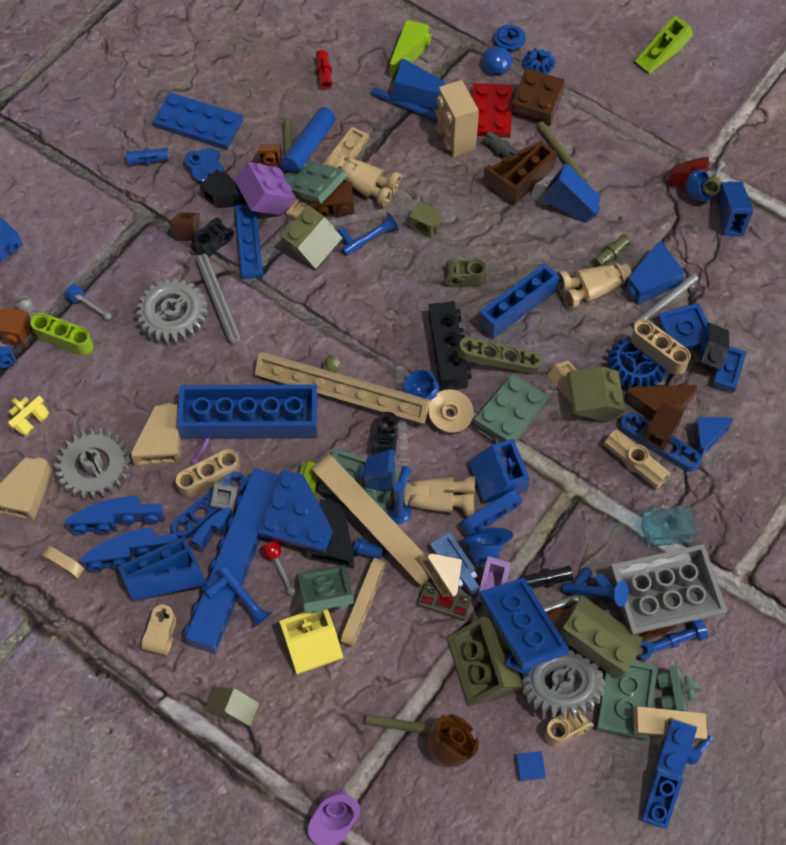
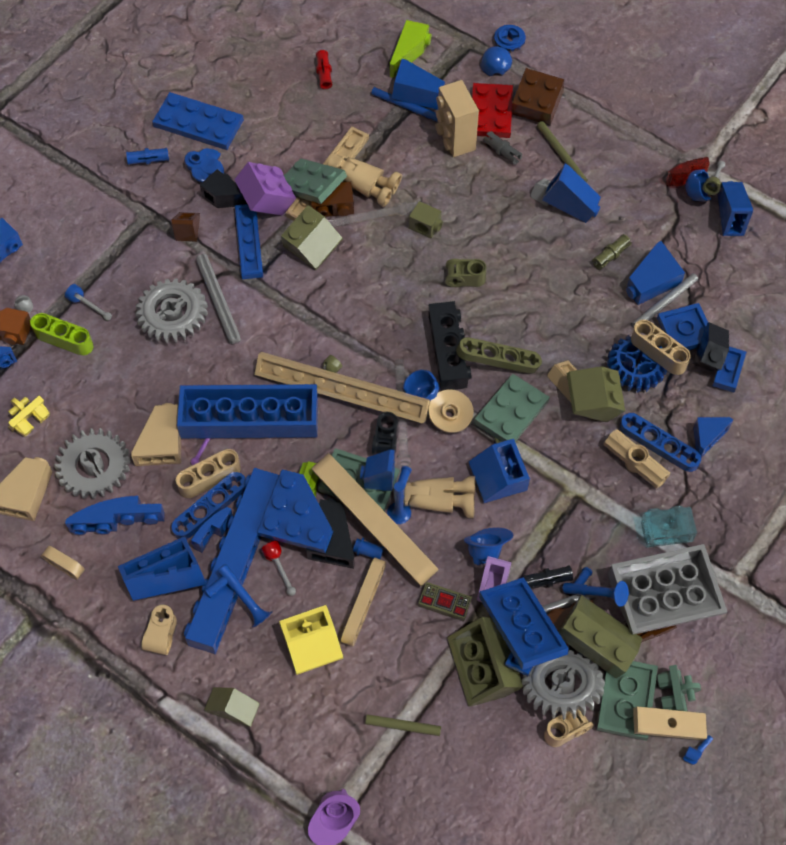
(123, 548): blue slope -> none
(212, 237): black piece -> none
(224, 495): light grey slope -> none
(270, 154): dark orange slope -> none
(287, 135): olive bar -> none
(308, 140): blue brick -> none
(325, 589): sand green plate -> none
(352, 245): blue piece -> none
(443, 572): tan slope -> none
(449, 547): medium blue hinge -> none
(451, 741): reddish brown cylinder -> none
(491, 513): blue beam -> none
(518, 300): blue brick -> none
(519, 173): reddish brown wedge -> none
(530, 766): blue tile -> none
(531, 63): blue gear -> none
(592, 281): tan piece -> none
(601, 581): blue tile -> none
(648, 399): reddish brown slope -> none
(664, 424): reddish brown slope -> none
(665, 44): lime slope -> none
(668, 772): blue slope -> none
(697, 630): blue piece -> none

